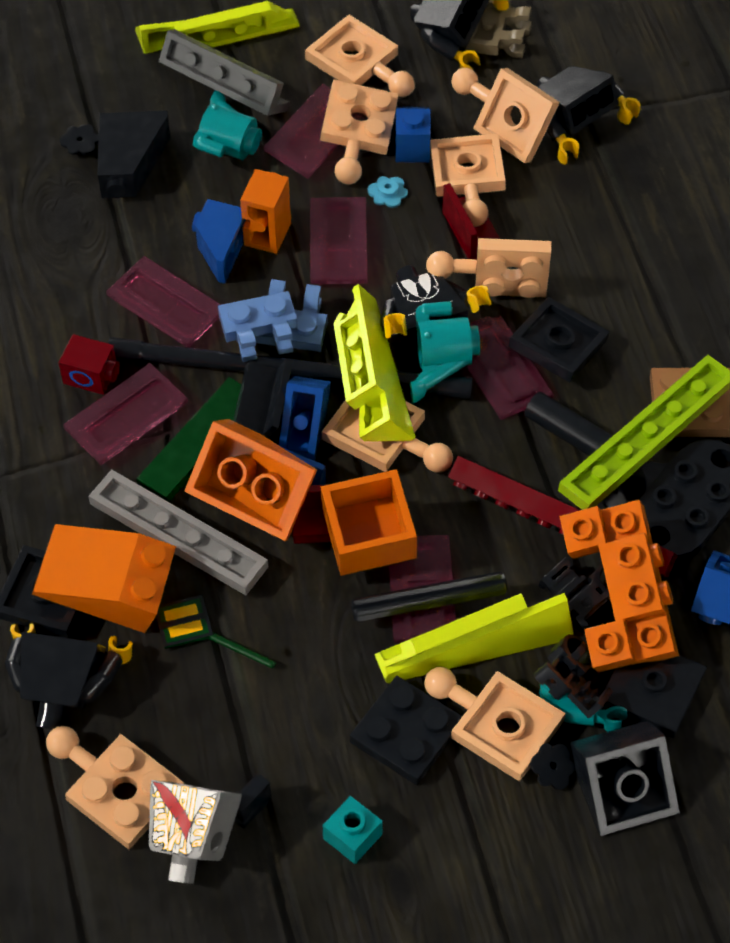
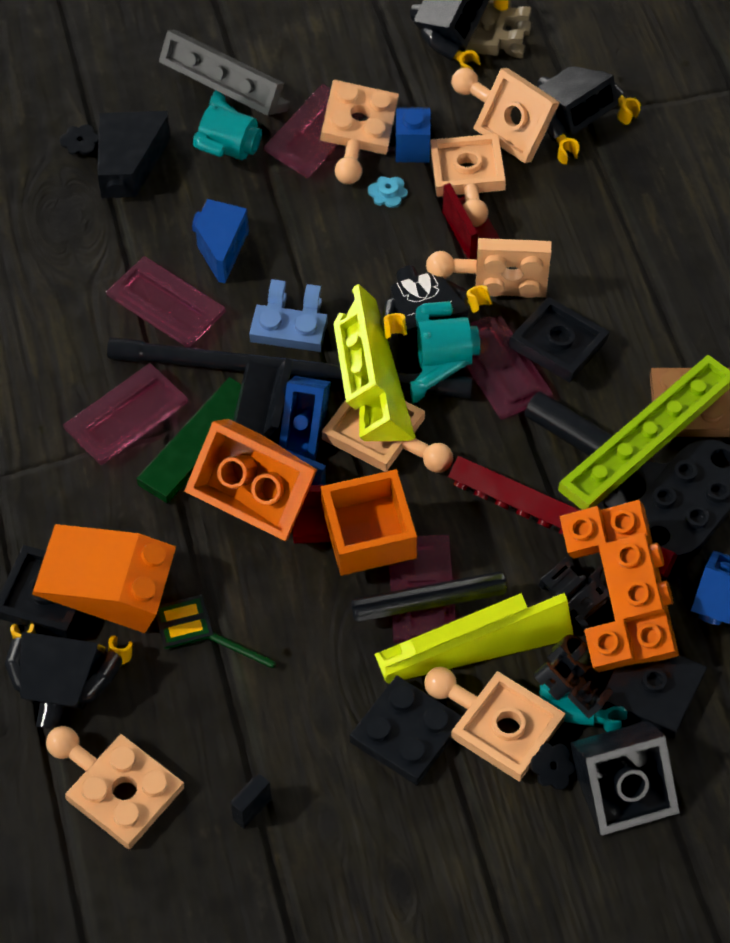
(89, 364): dark red brick -> none
(190, 825): torso -> none
(193, 538): light grey plate -> none
(222, 27): neon yellow wedge -> none
(259, 317): medium blue plate -> none
(266, 210): orange brick -> none
(338, 240): clear pink piece -> none
(352, 841): teal plate -> none
(373, 55): light nougat plate -> none

